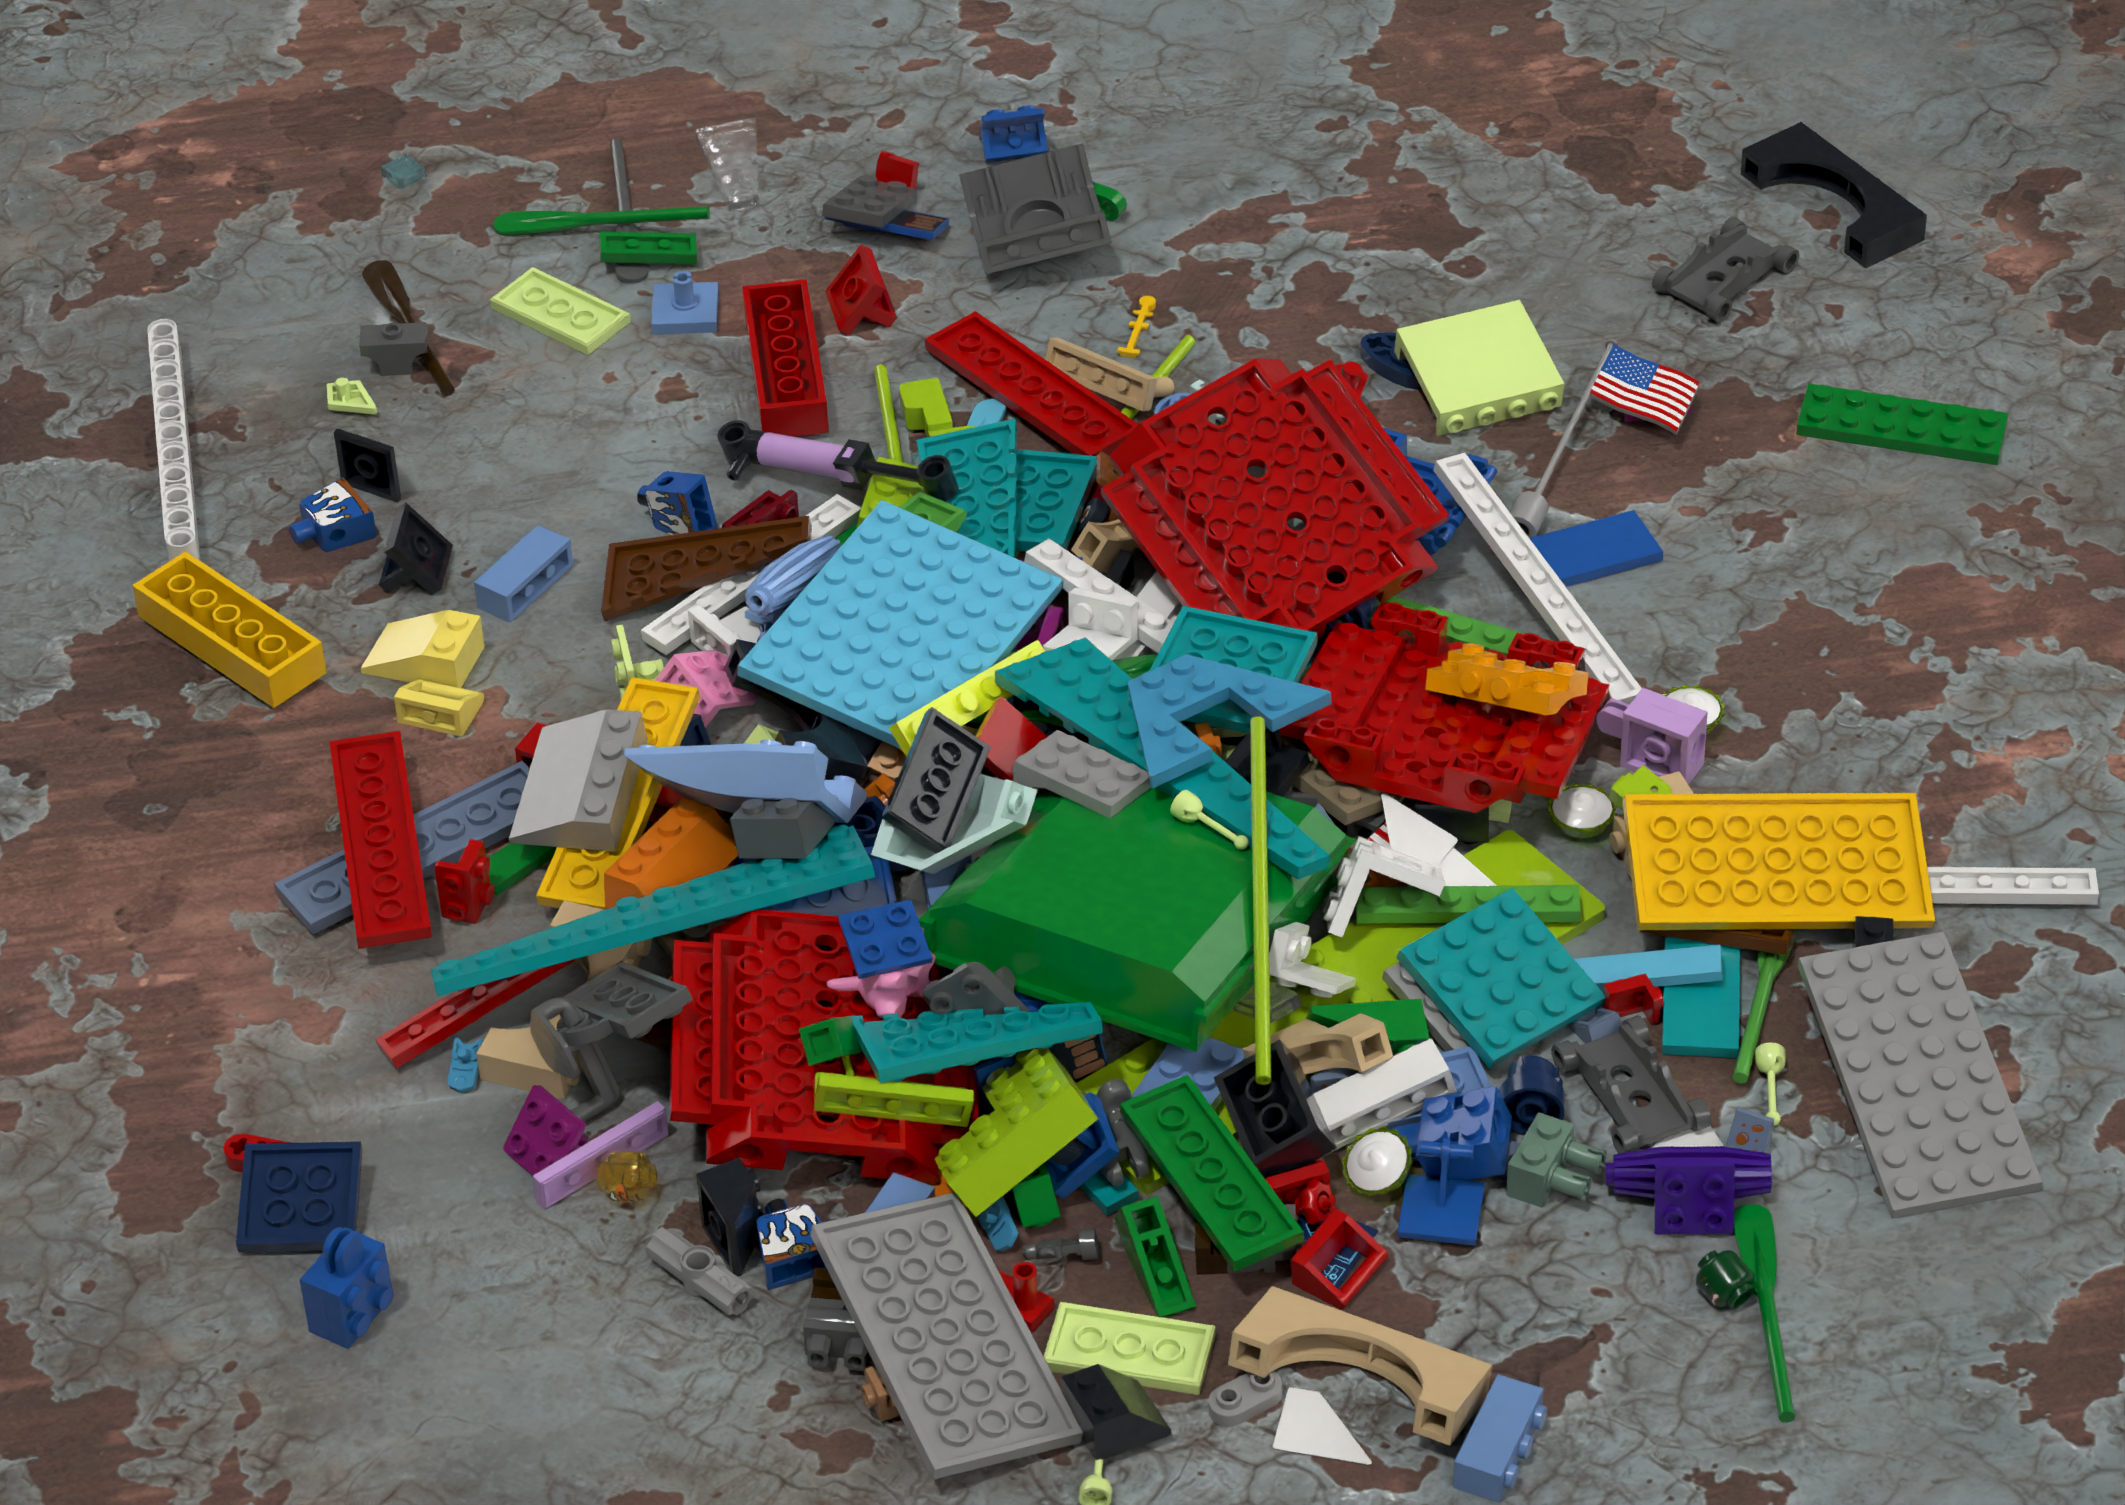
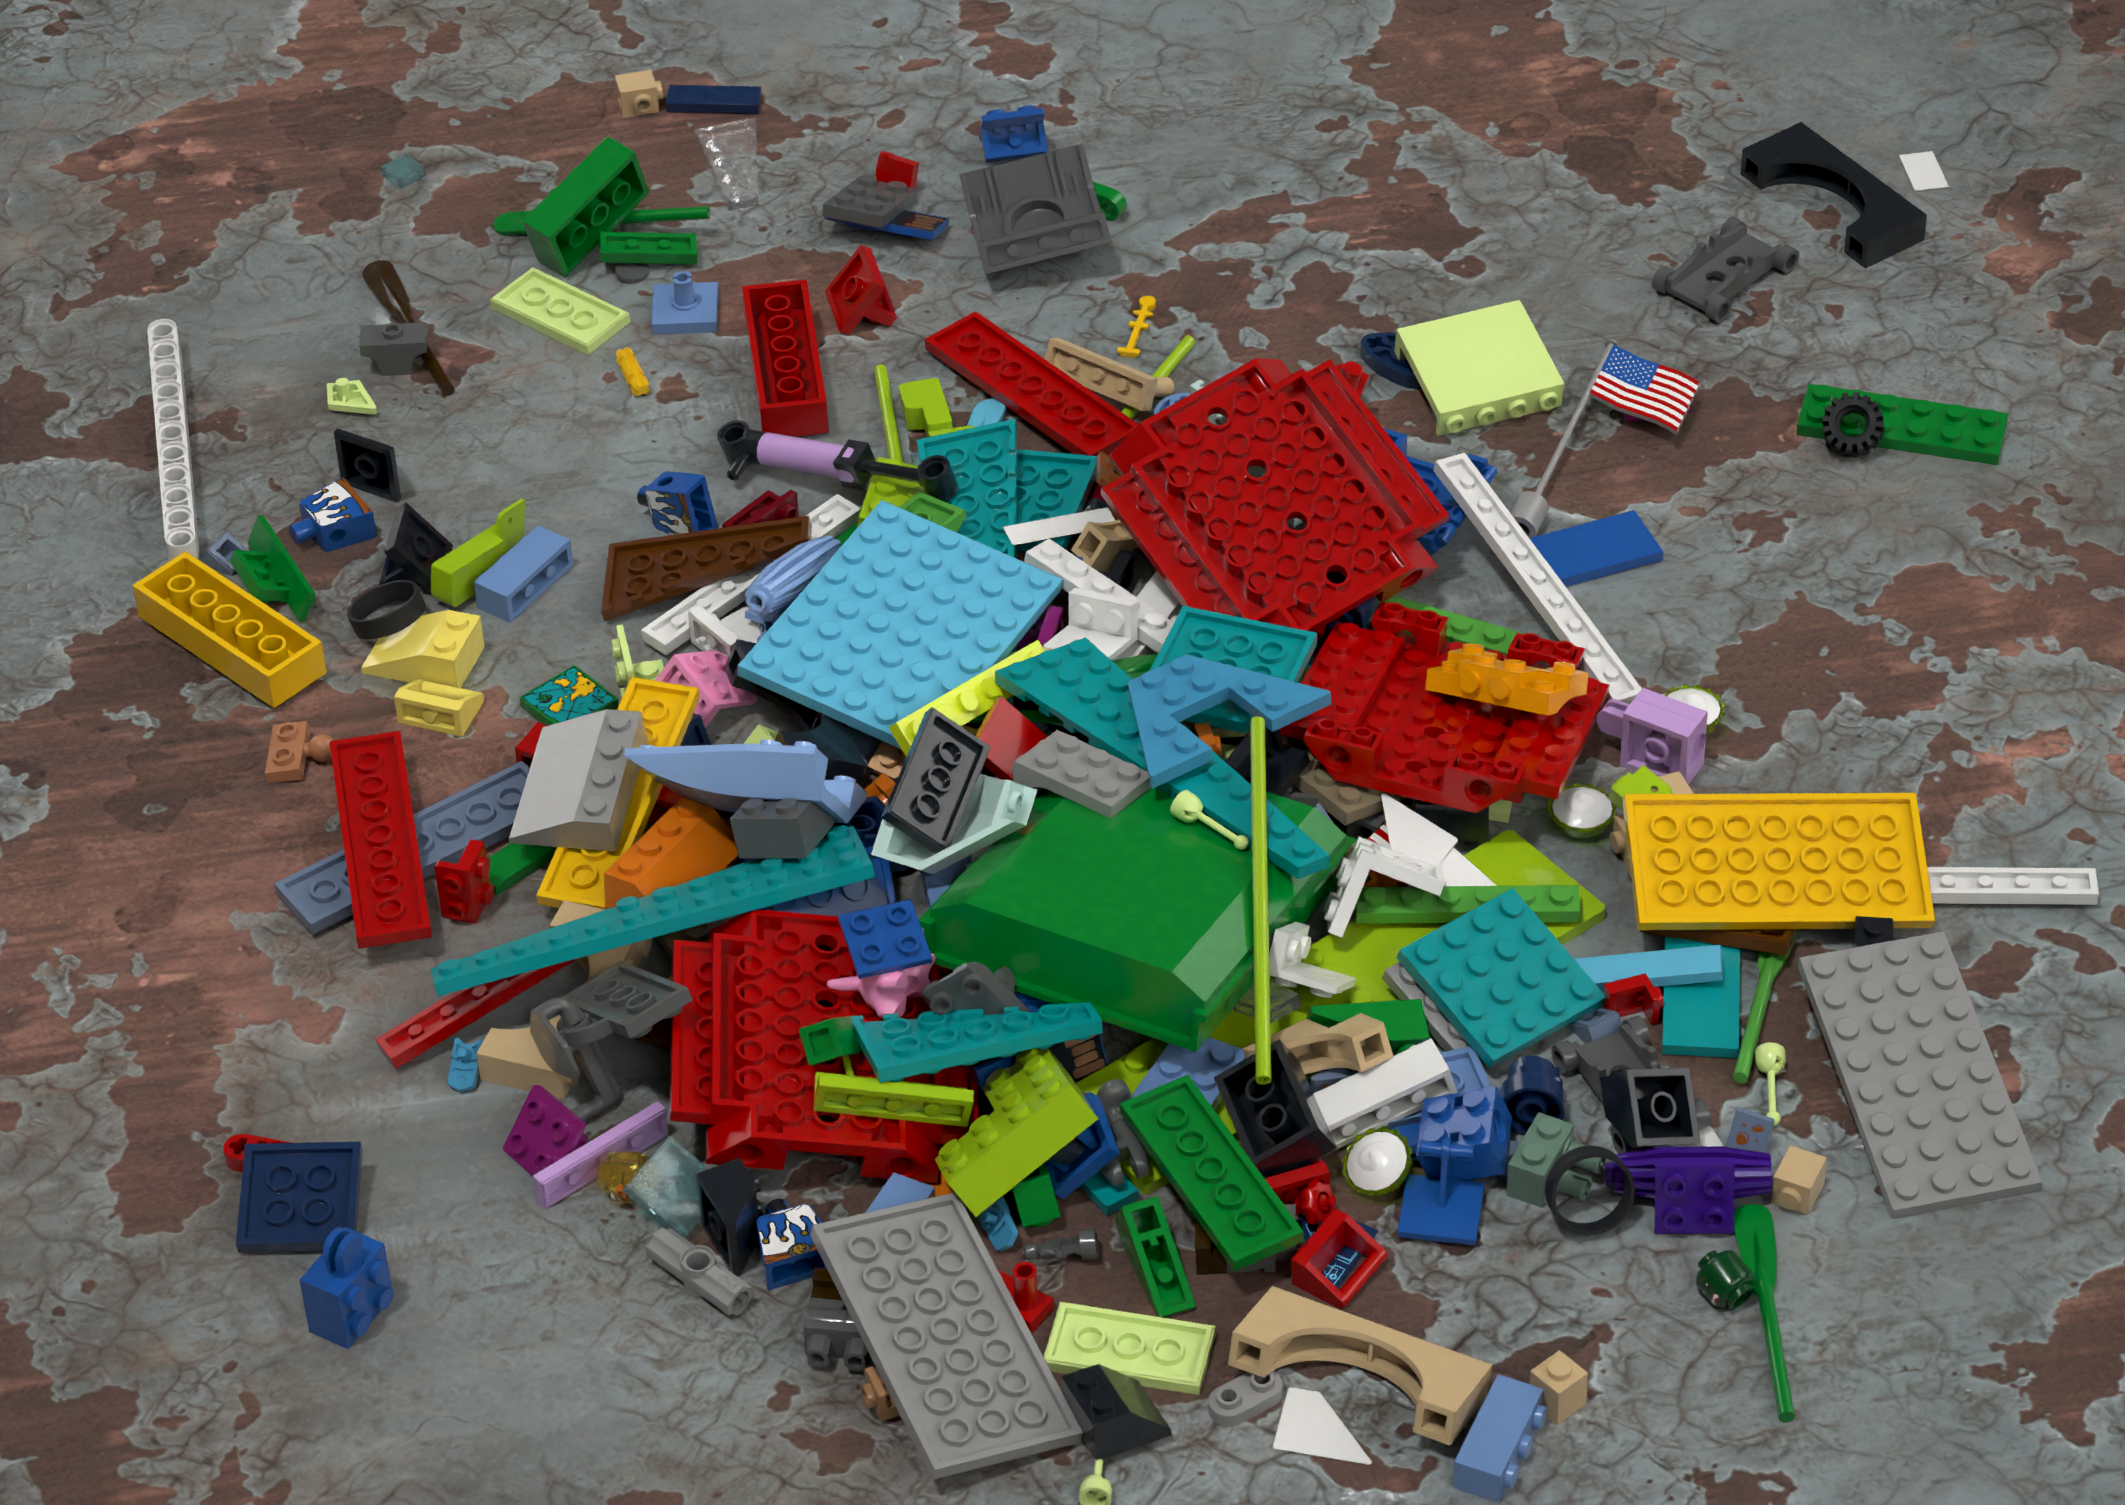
(220, 553): none -> sand blue slope
(272, 572): none -> green bracket
(290, 748): none -> nougat plate
(393, 621): none -> black tyre
(457, 571): none -> lime piece
(567, 697): none -> tile
(584, 204): none -> green brick
(632, 371): none -> yellow axle
(638, 93): none -> tan brick
(668, 1187): none -> clear light blue tile
(713, 99): none -> dark blue tile
(1056, 526): none -> white sticker
(1563, 1386): none -> tan brick
(1613, 1218): none -> black tyre
(1652, 1106): none -> black slope
(1798, 1180): none -> tan brick
(1847, 405): none -> black tyre
(1923, 171): none -> white sticker

